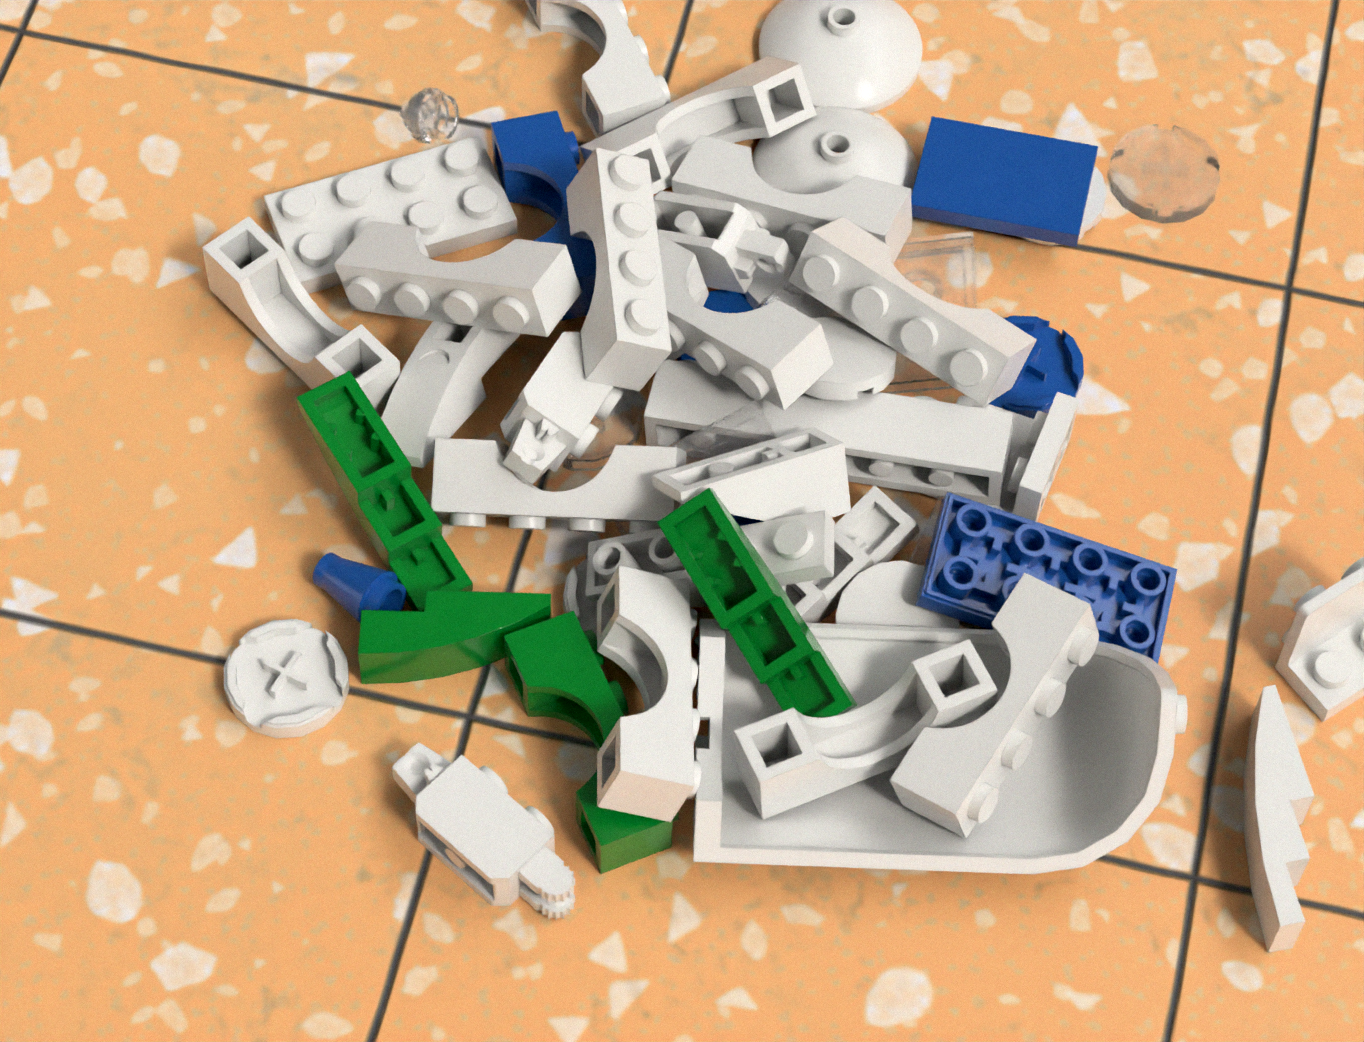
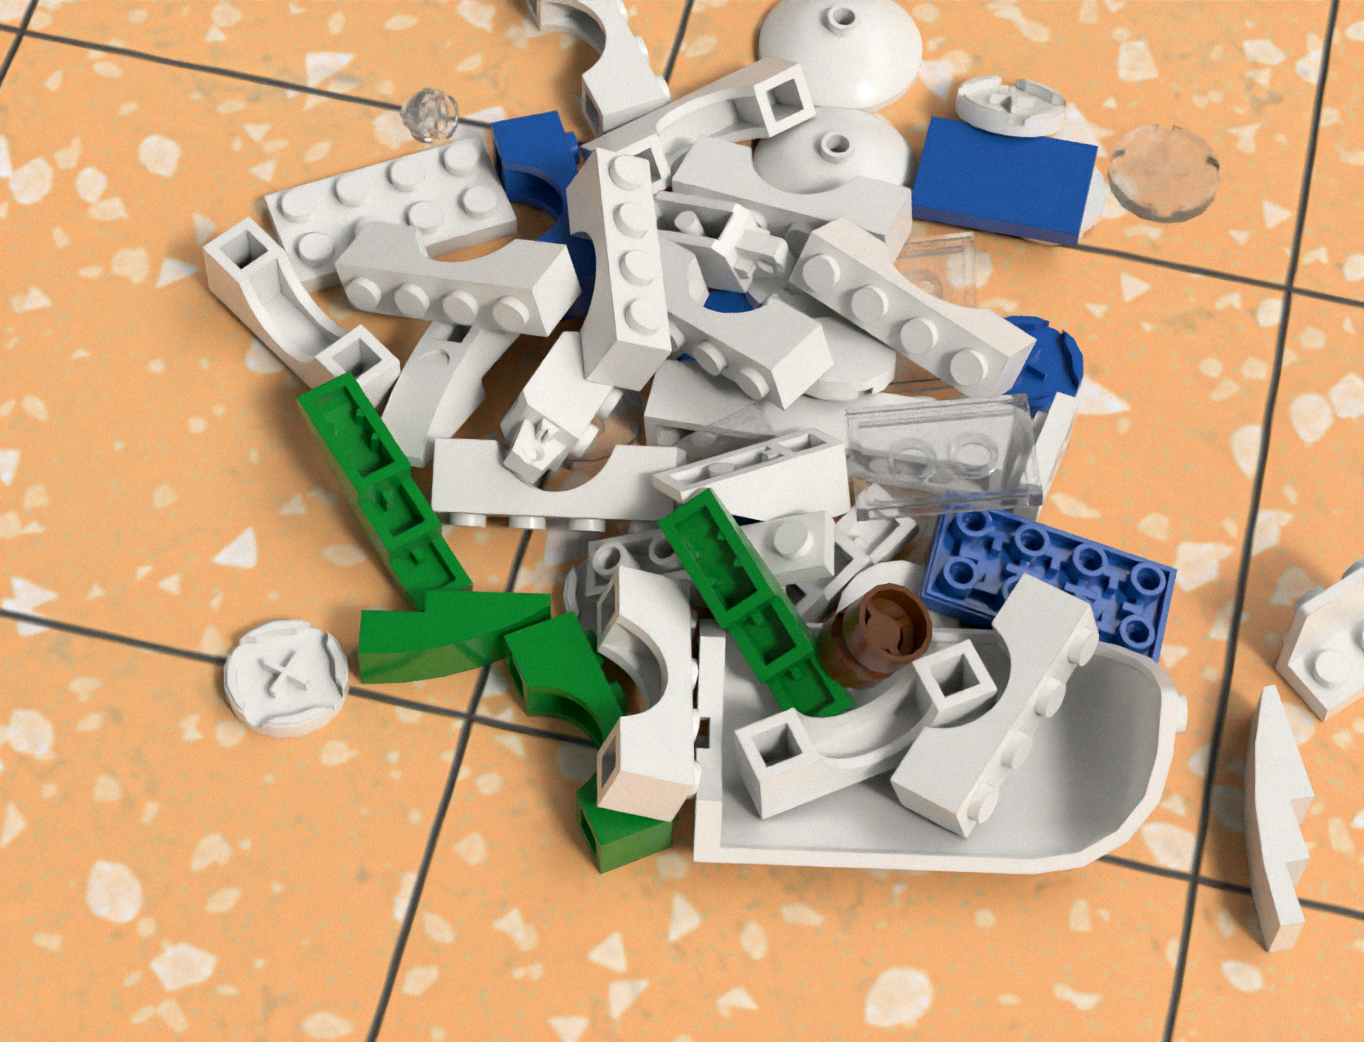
(359, 585): blue cone -> none
(485, 833): white hinge -> none
(875, 636): none -> reddish brown wheel
(942, 457): none -> clear tile
(1015, 111): none -> white tile

